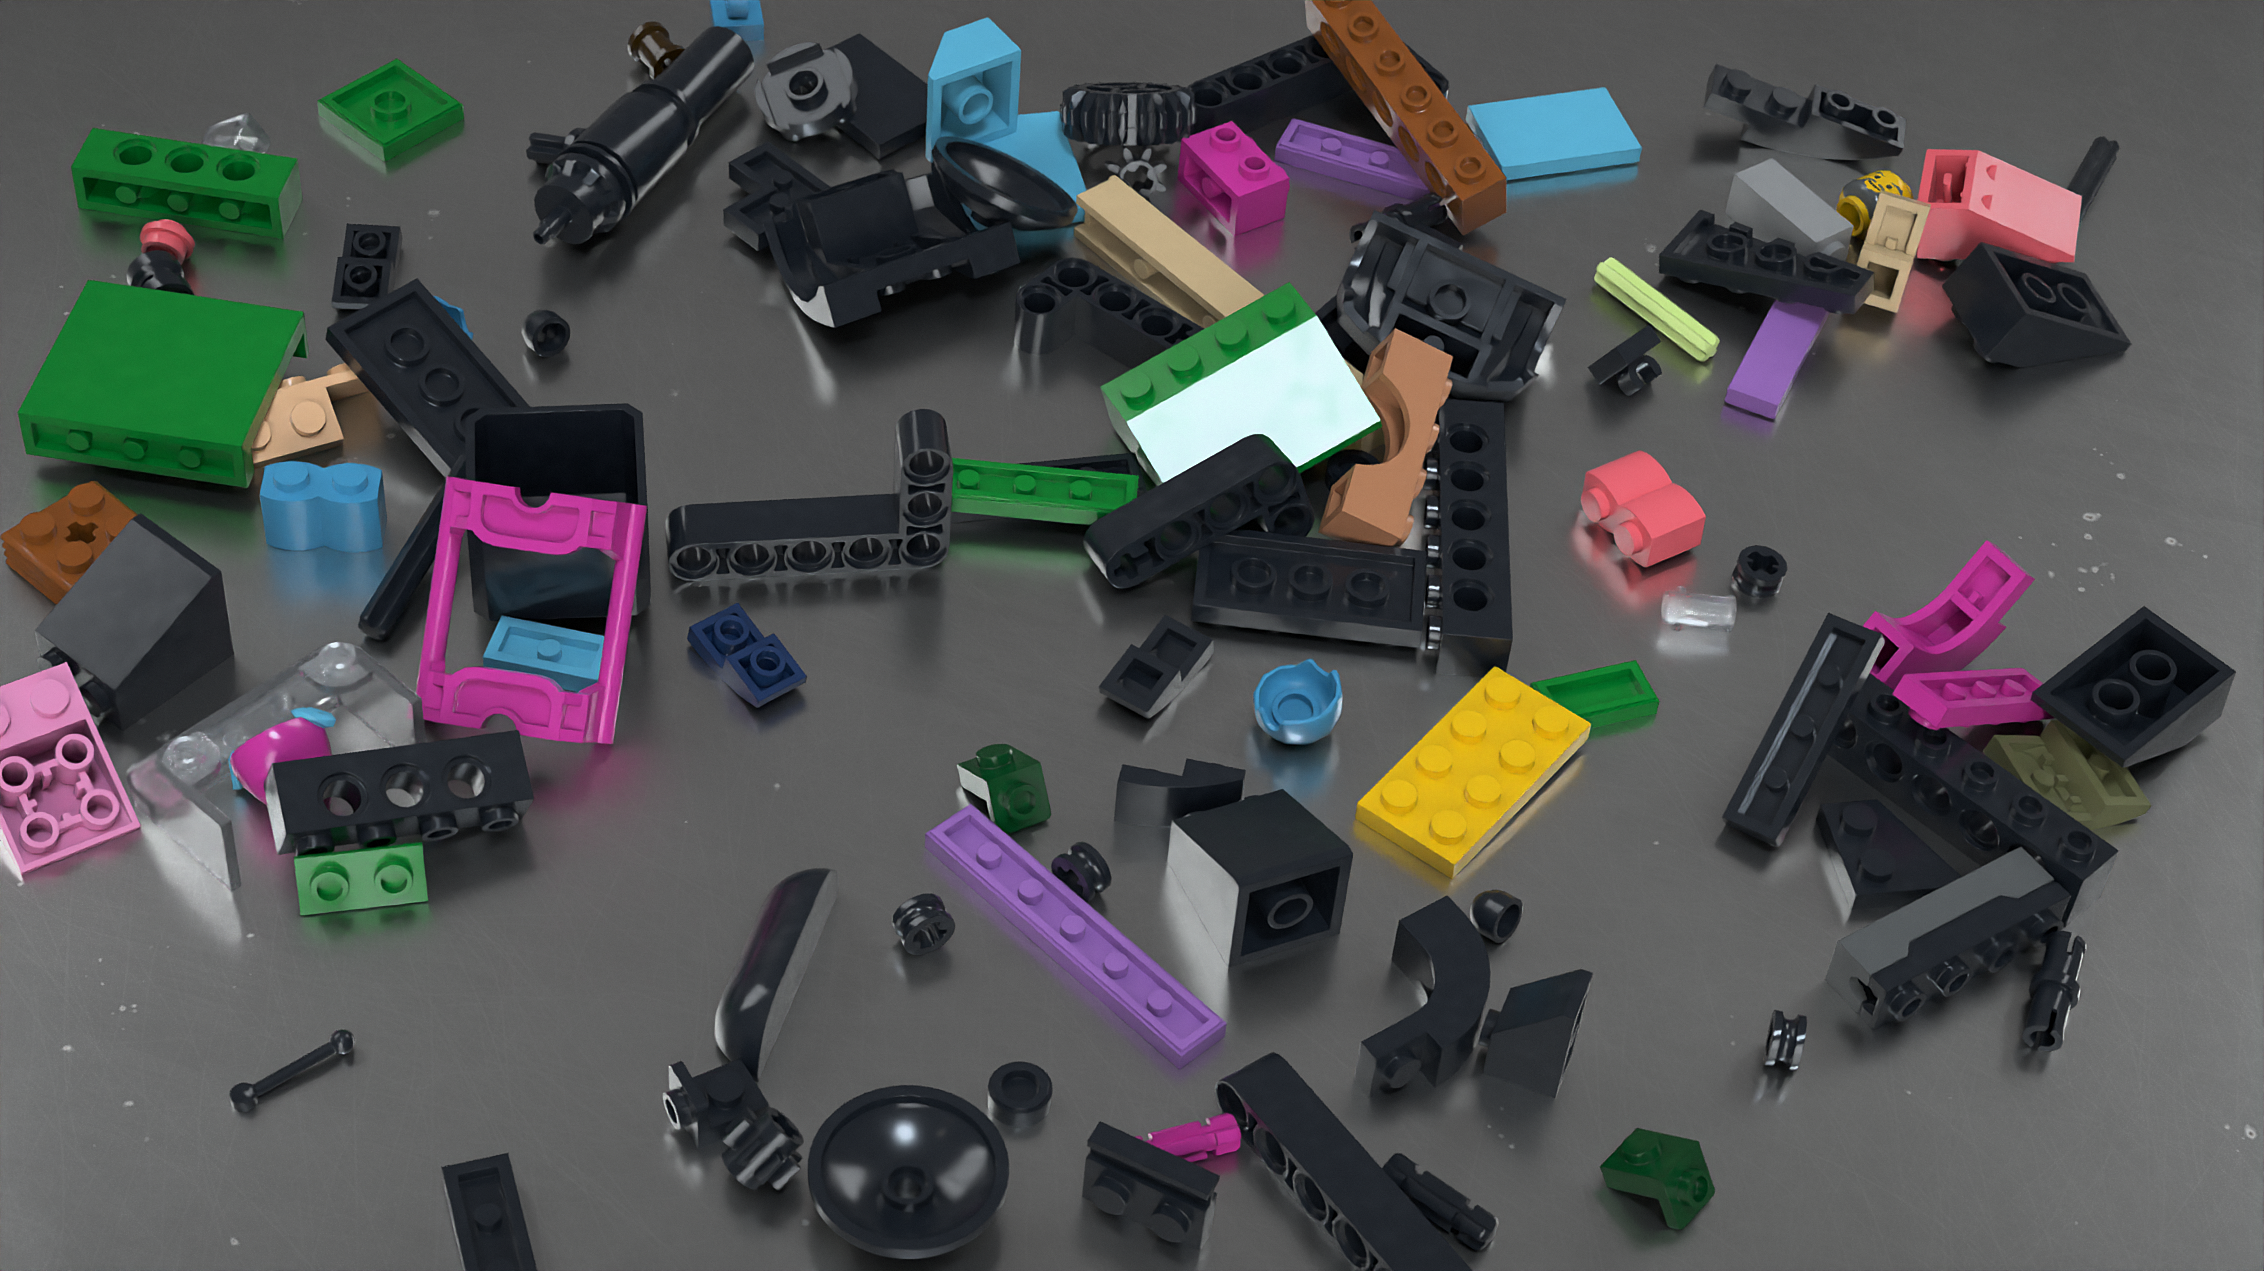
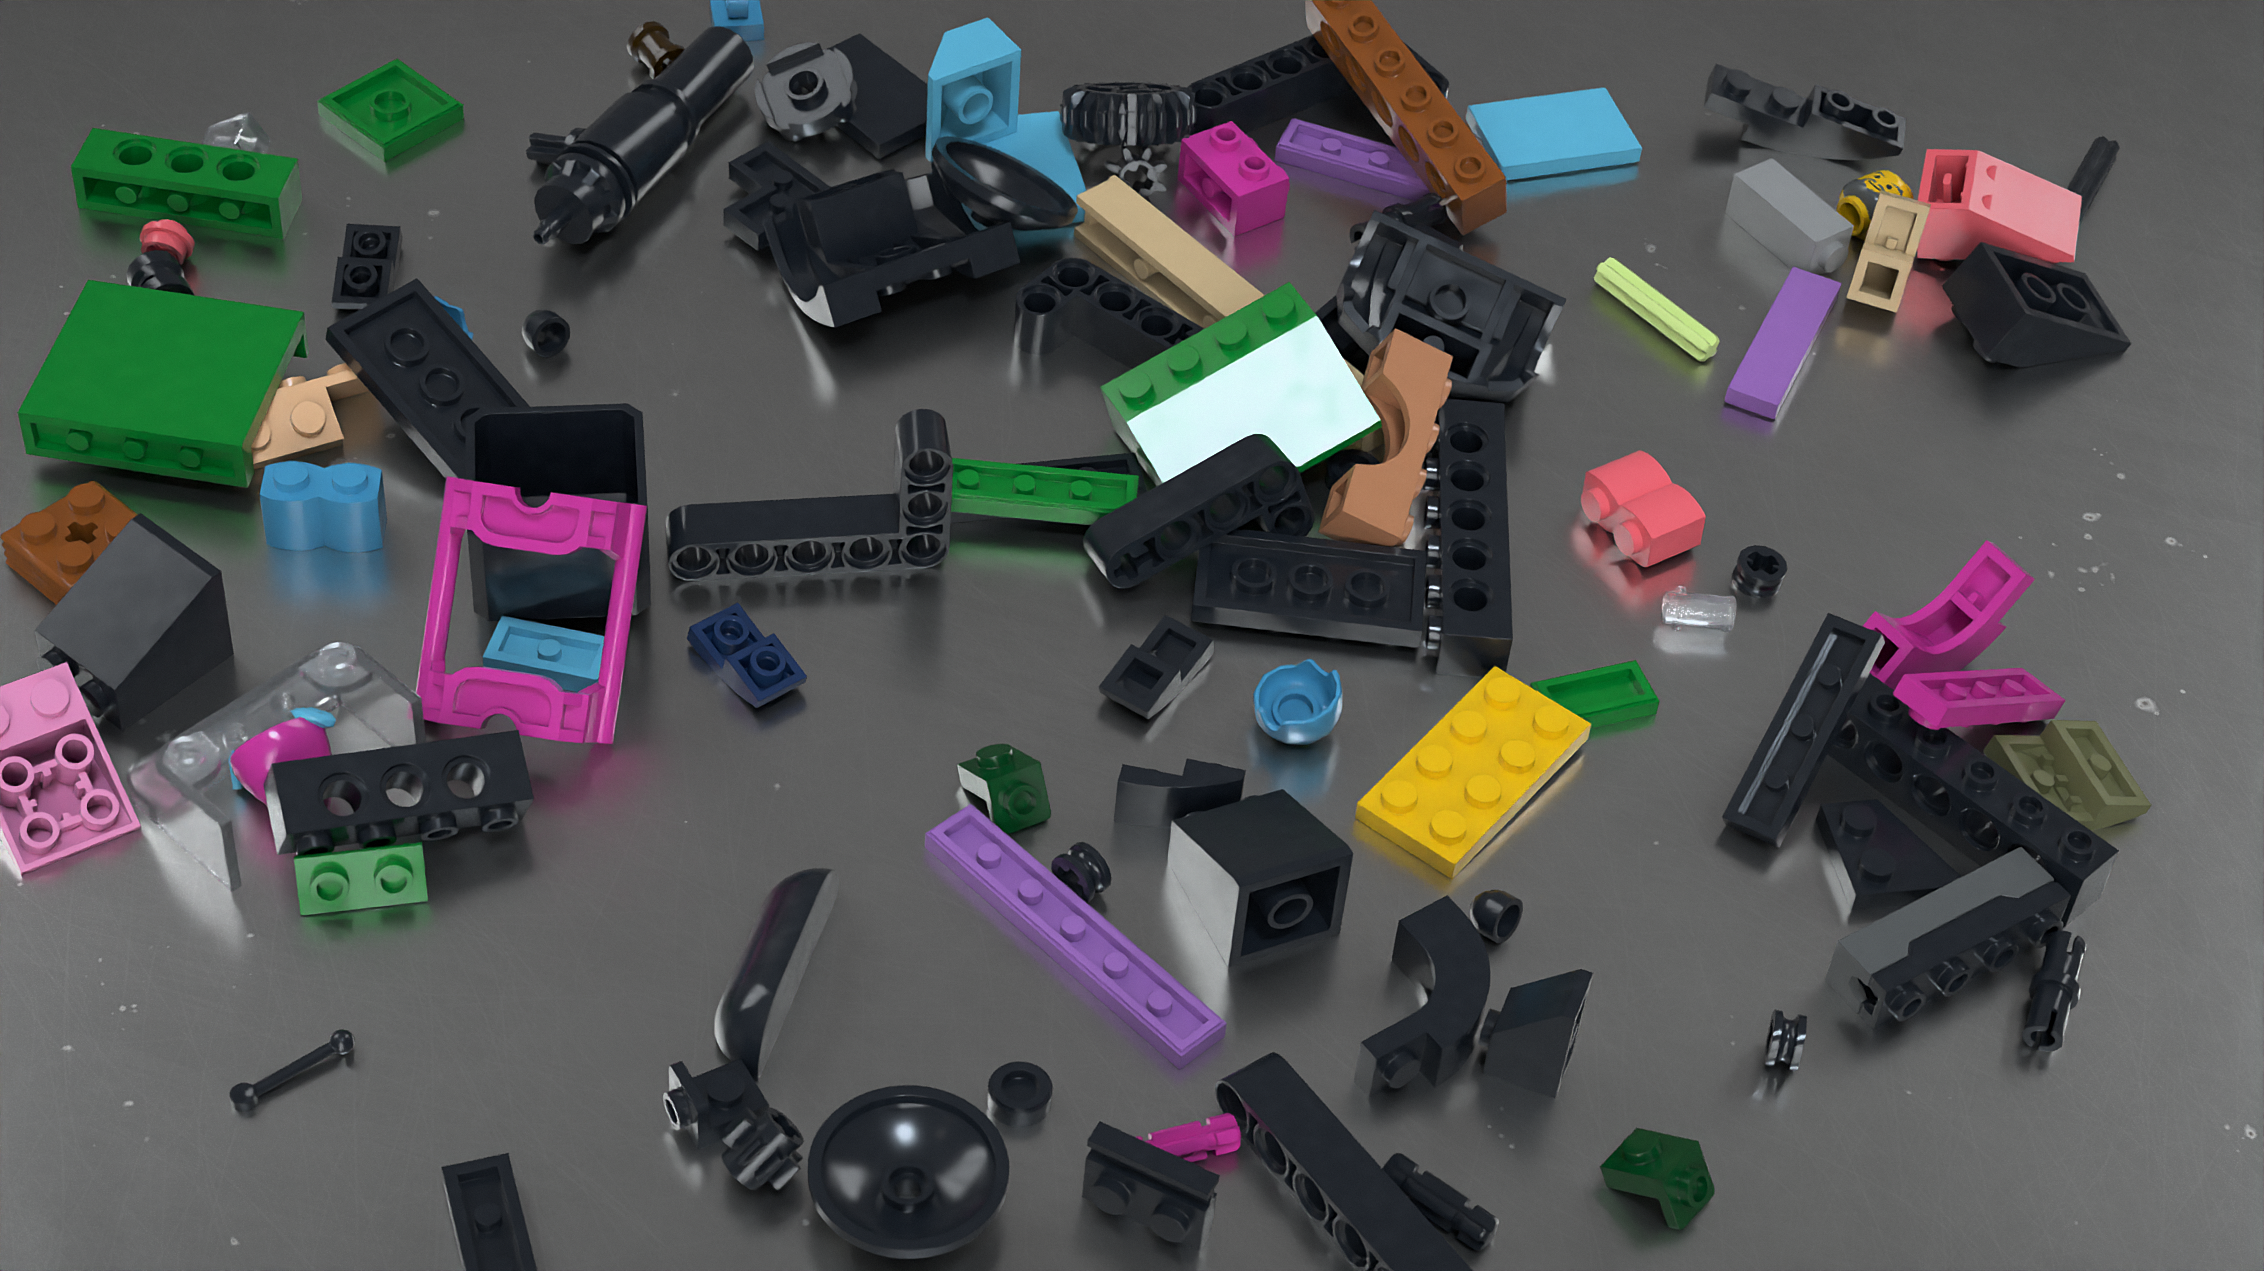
(408, 568): black axle -> none
(923, 924): black bush -> none
(1628, 360): black tile -> none
(1771, 269): black wing -> none
(2138, 690): black slope -> none

